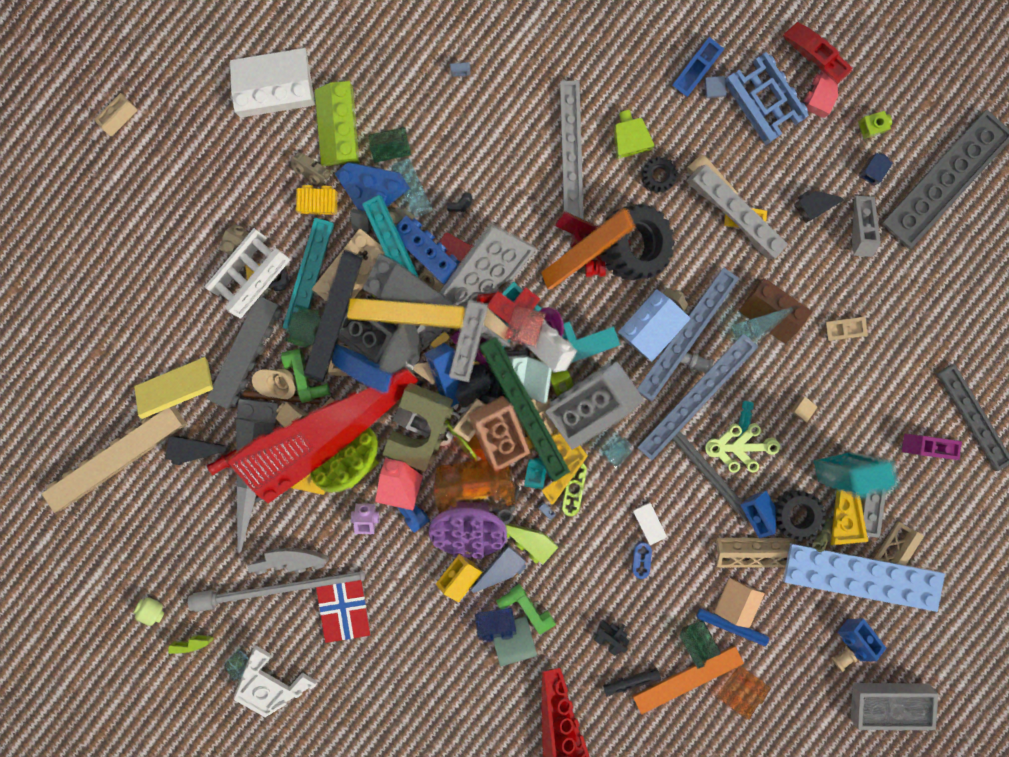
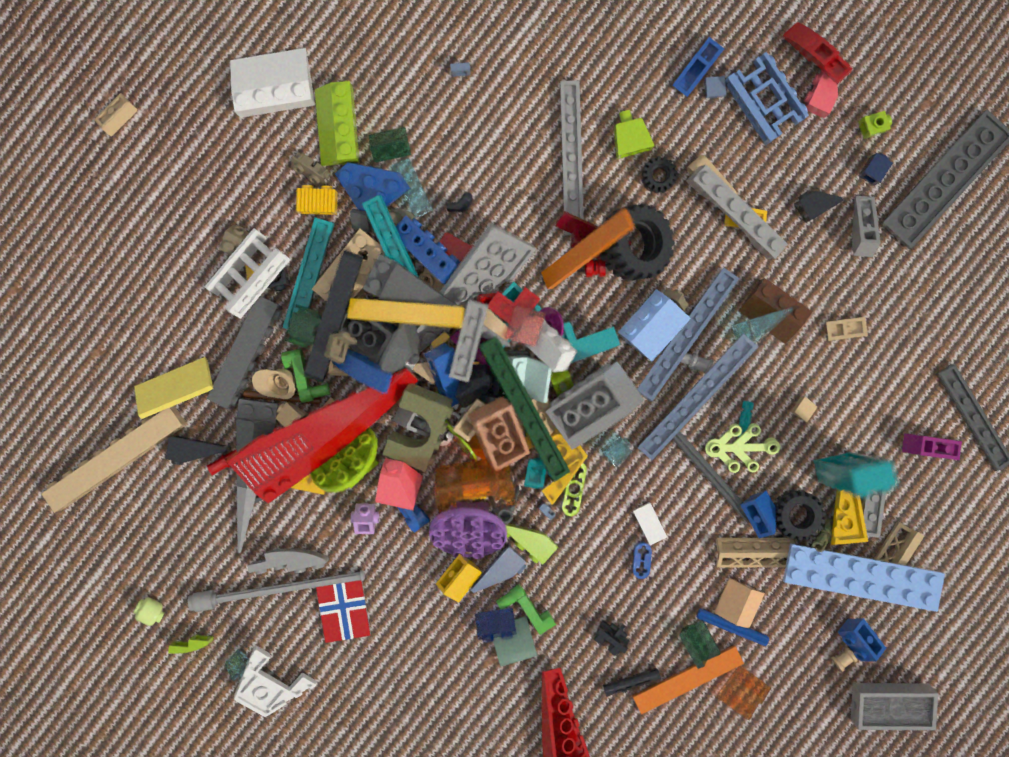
(338, 346): none -> dark tan bracket

